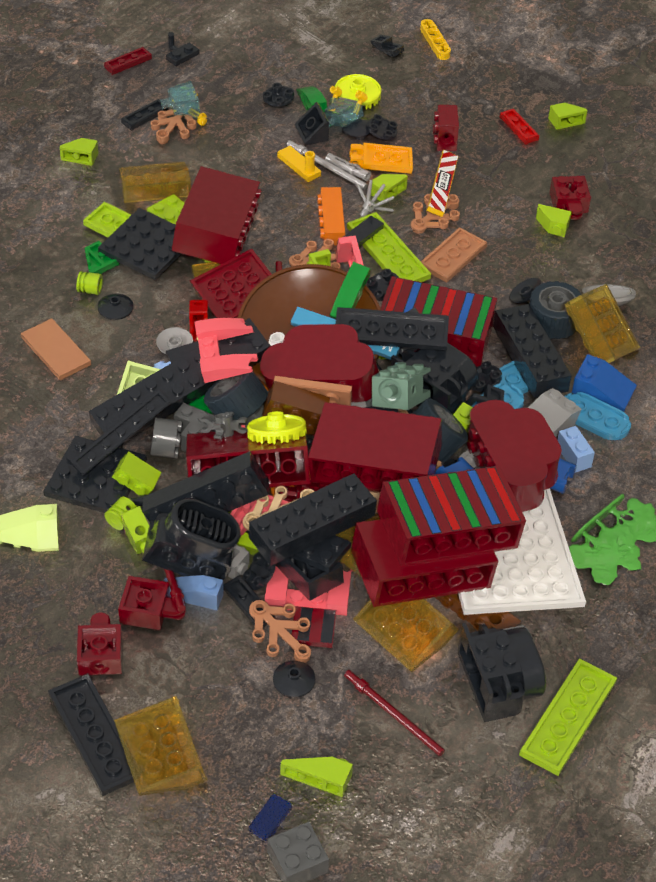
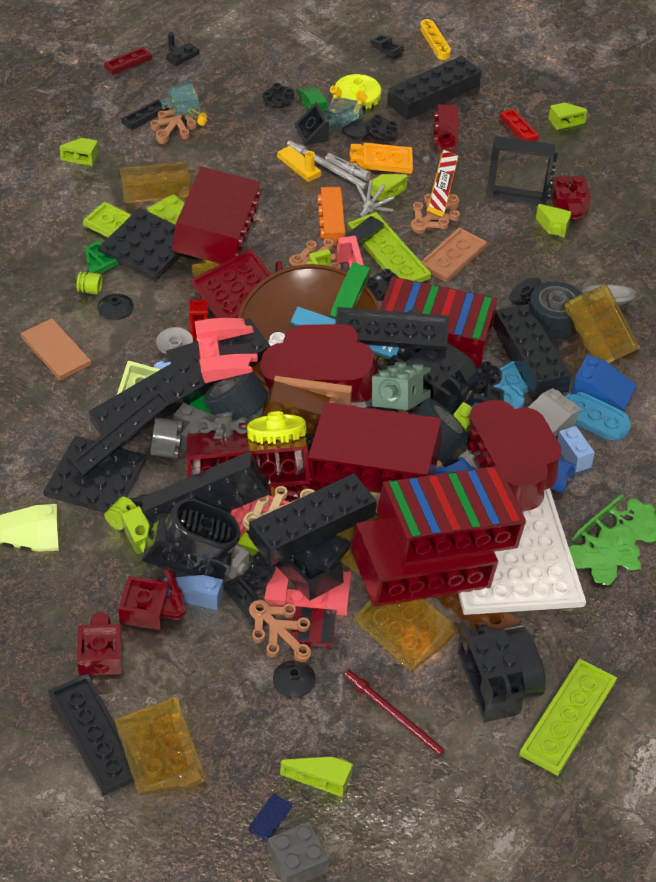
(136, 474): lime brick -> none
(434, 87): none -> black brick
(517, 195): none -> black window

